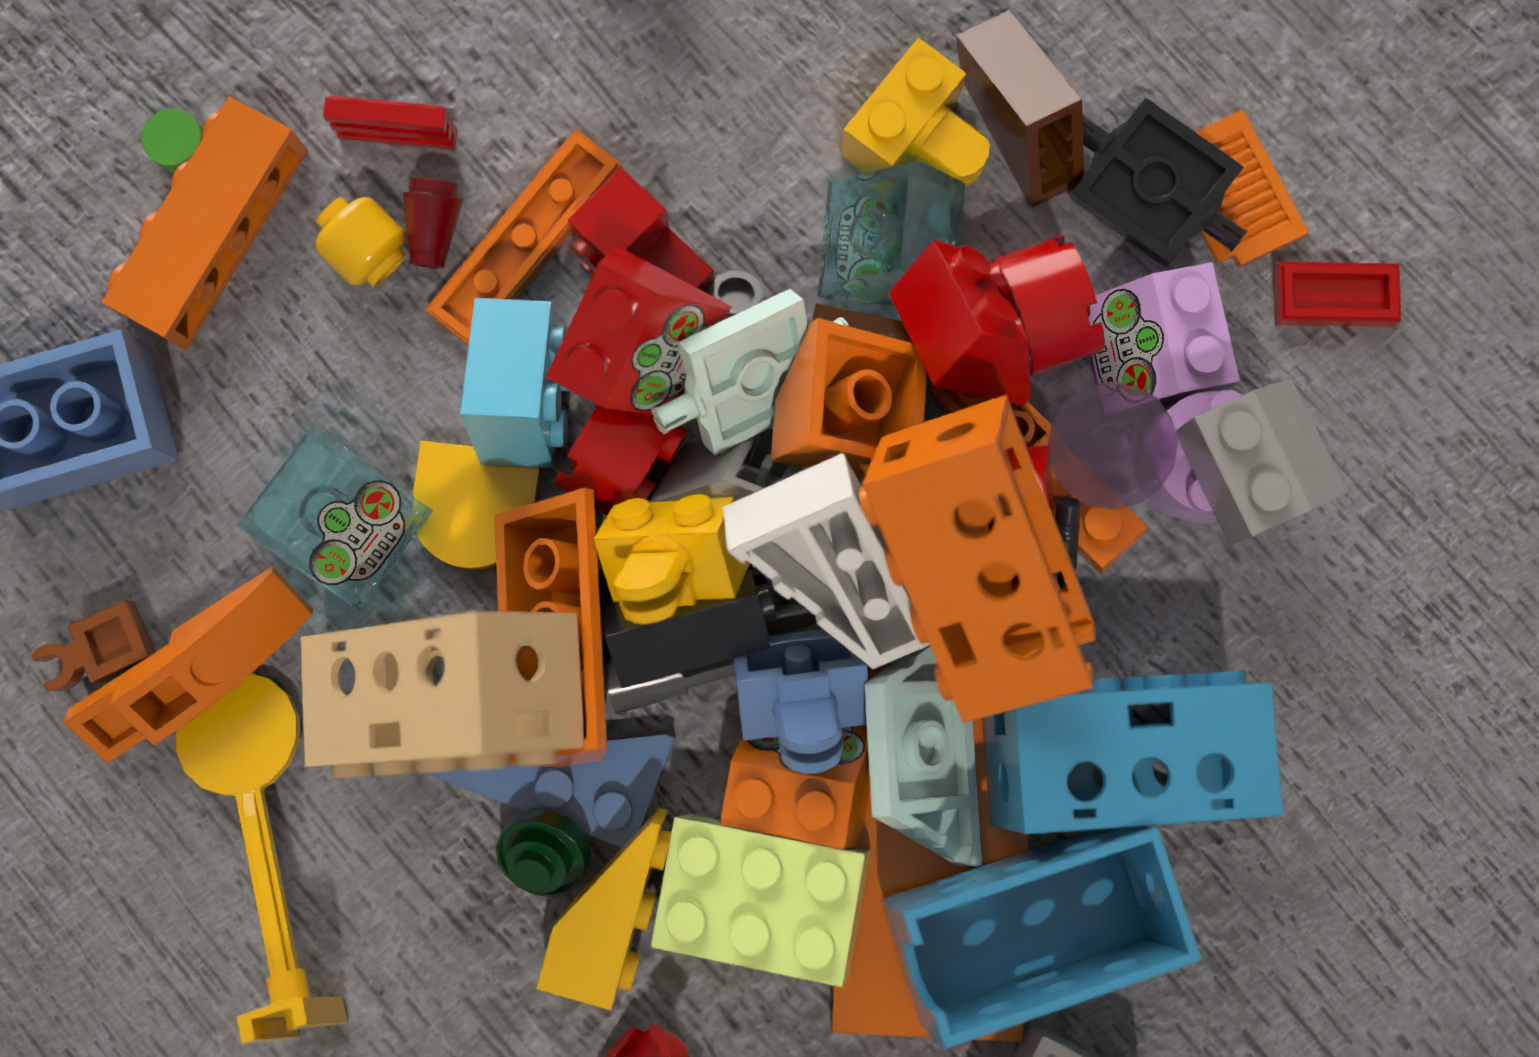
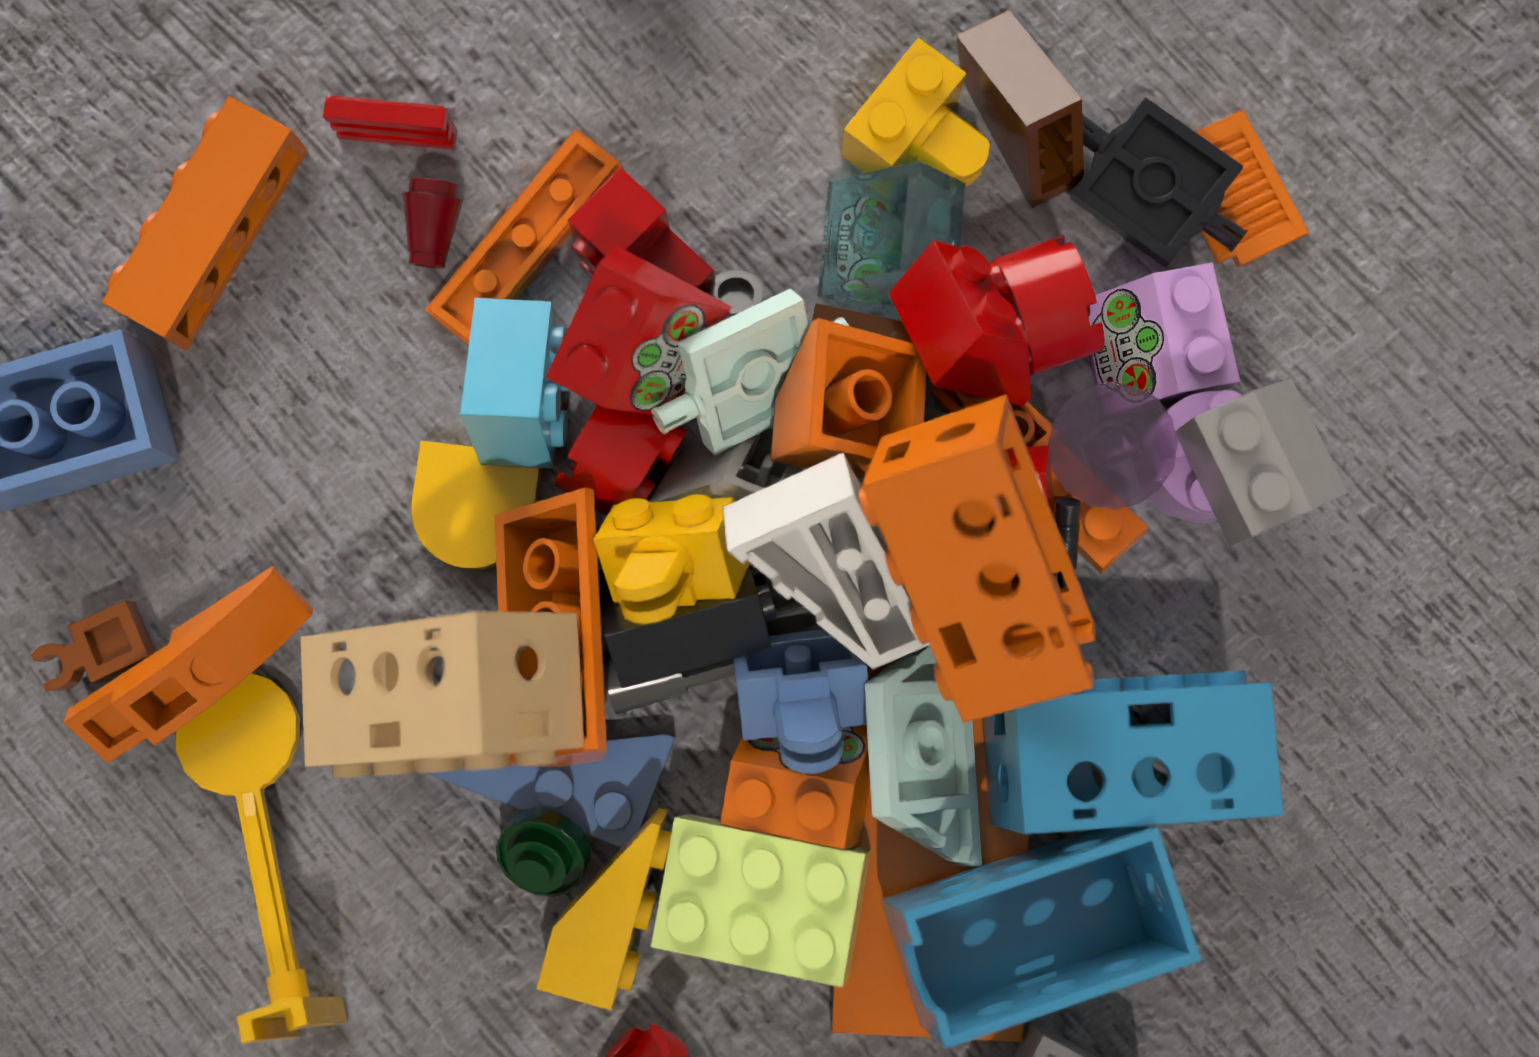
(171, 138): bright green tile -> none
(334, 517): clear light blue slope -> none
(360, 241): yellow head -> none
(1337, 294): red tile -> none

